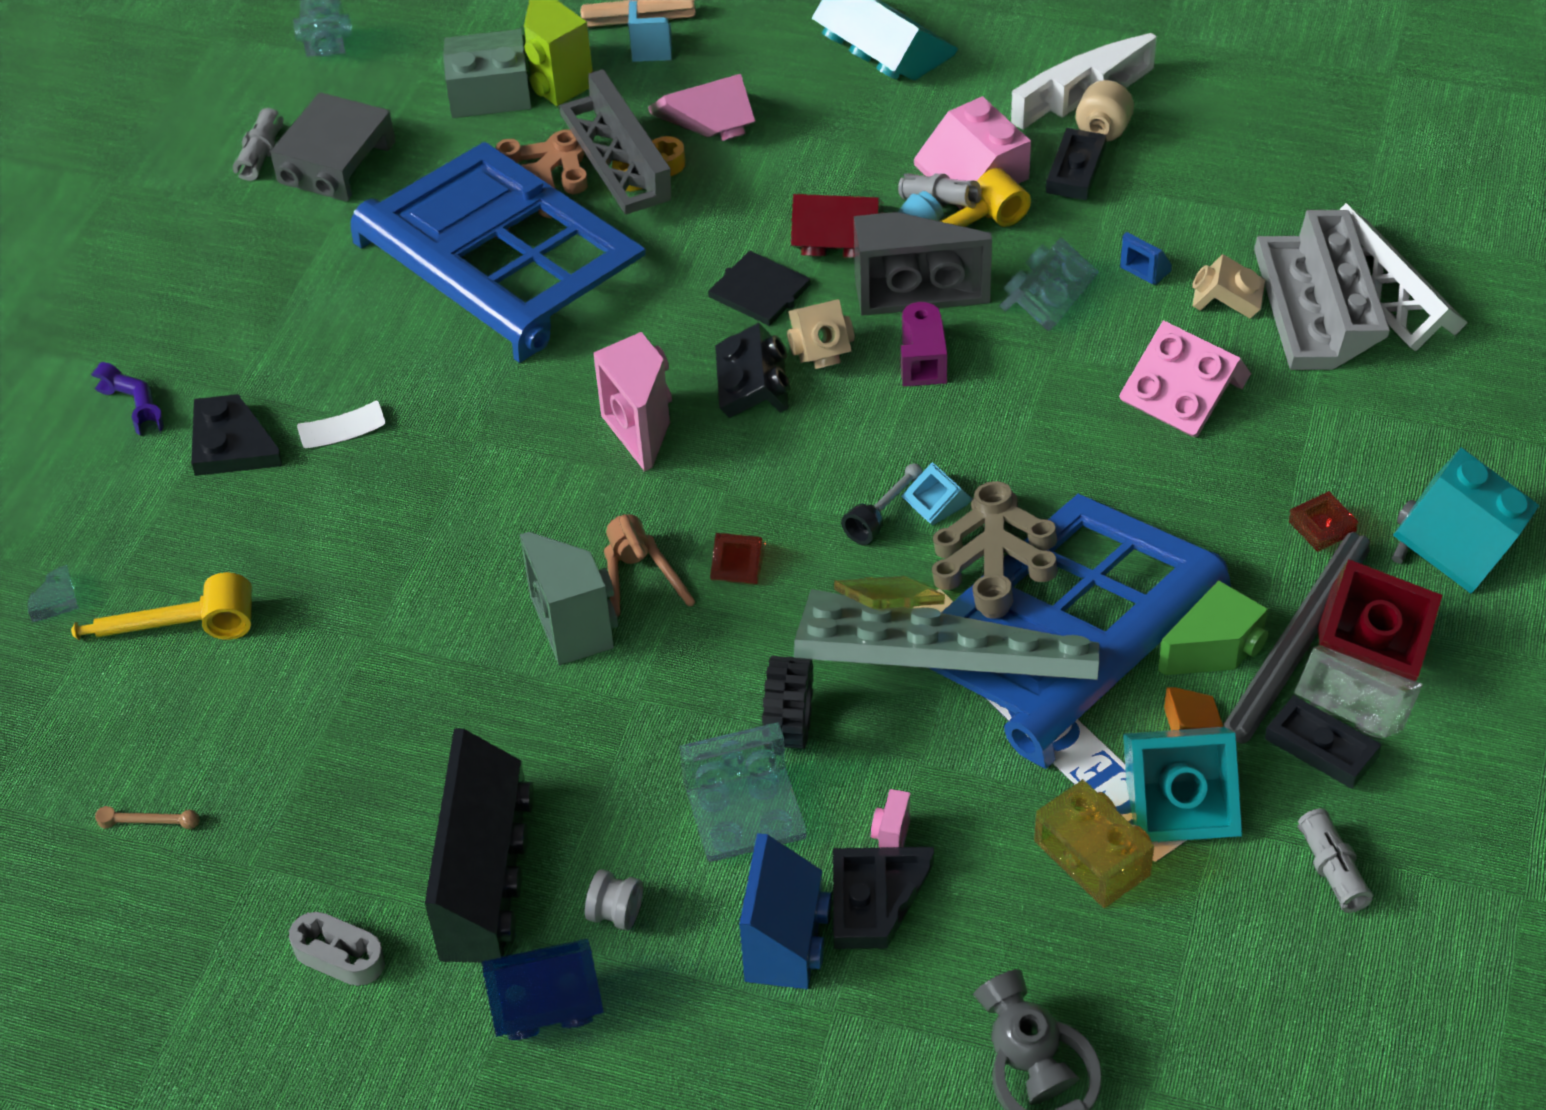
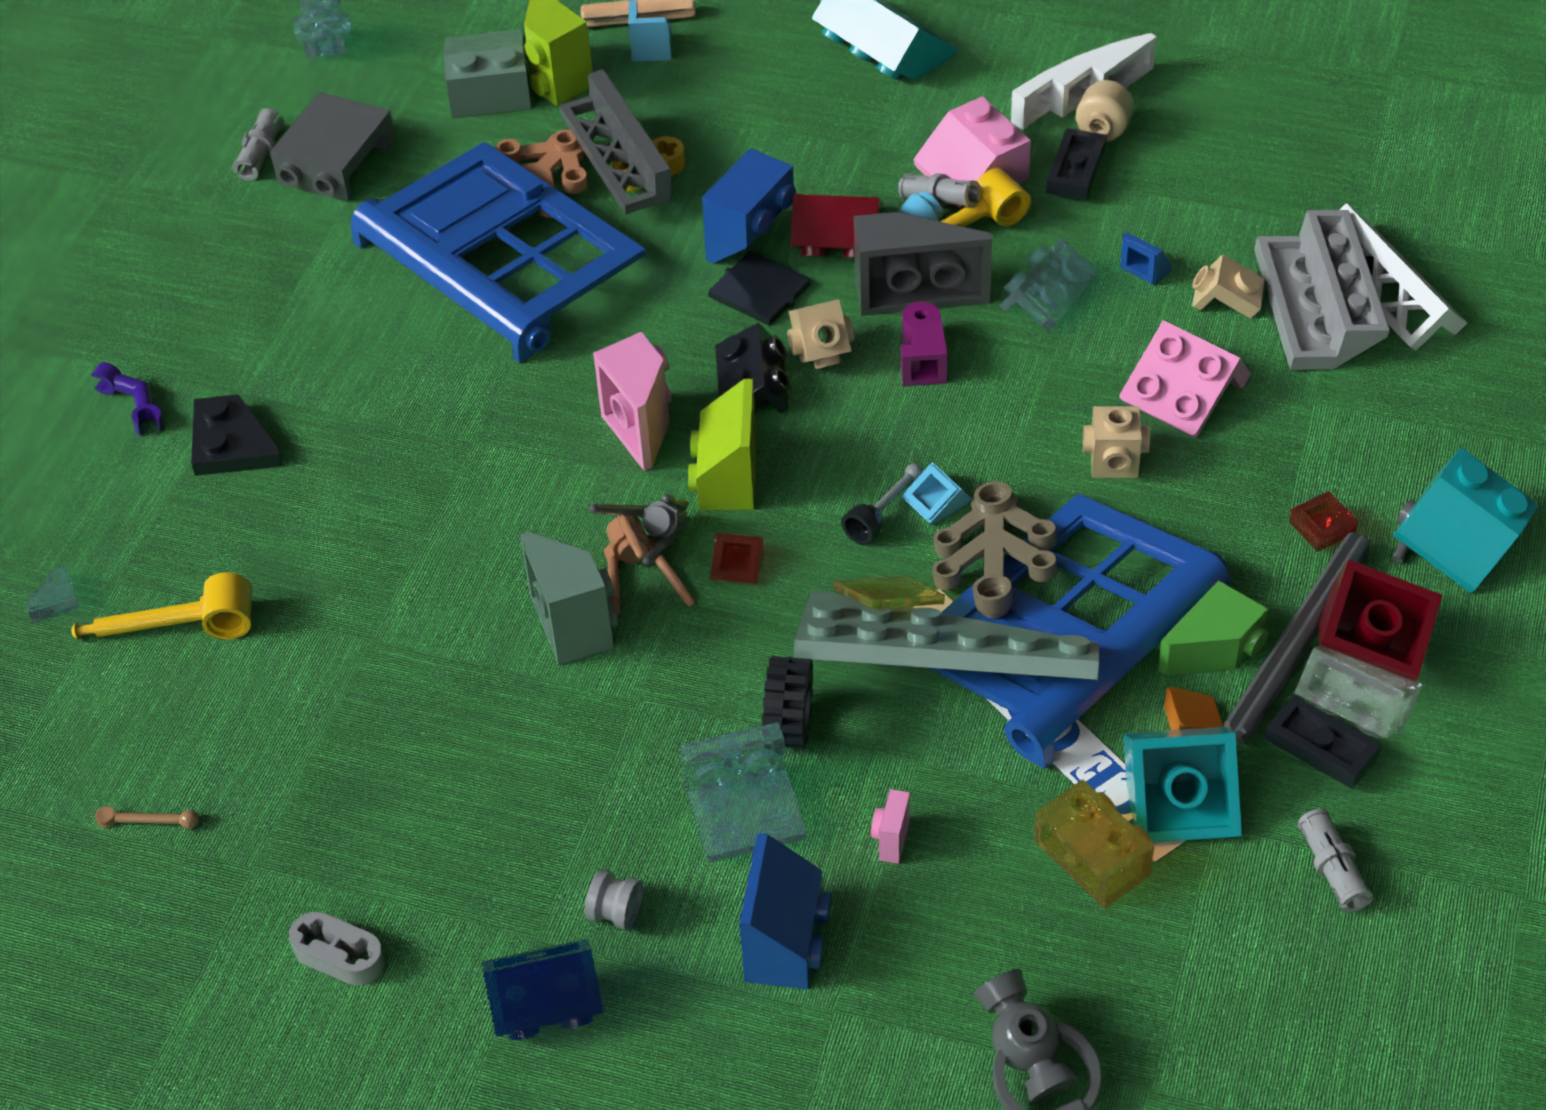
(341, 427): white sticker -> none
(477, 851): black slope -> none
(660, 519): none -> dark grey plant
(708, 108): bright pink slope -> none
(726, 451): none -> lime slope
(745, 203): none -> blue slope
(875, 892): black wing -> none
(1116, 441): none -> tan brick

